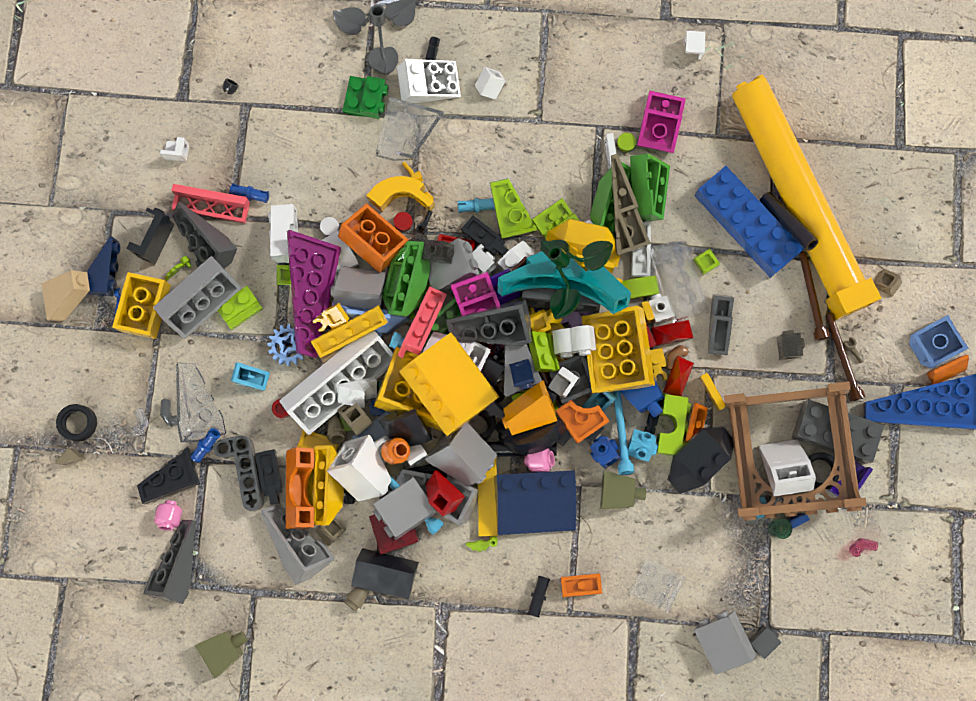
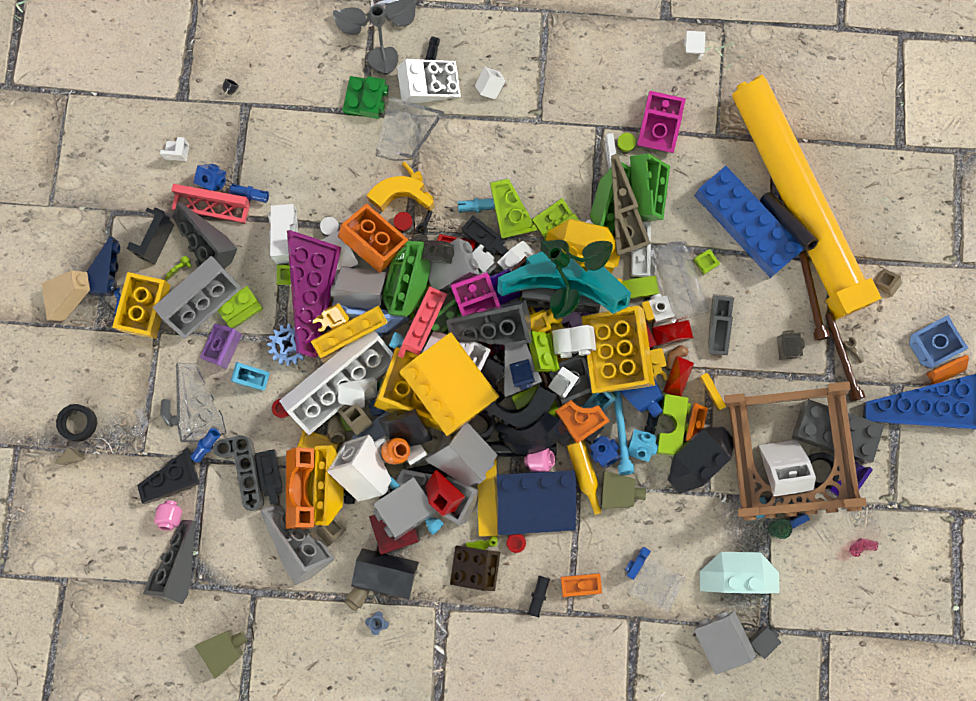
(210, 177): none -> blue brick
(221, 345): none -> medium lavender slope
(375, 629): none -> sand blue plate
(475, 568): none -> dark brown bracket
(516, 543): none -> red tile
(529, 410): light orange slope -> none
(585, 473): none -> yellow piece
(634, 567): none -> blue plate
(739, 574): none -> light aqua wedge

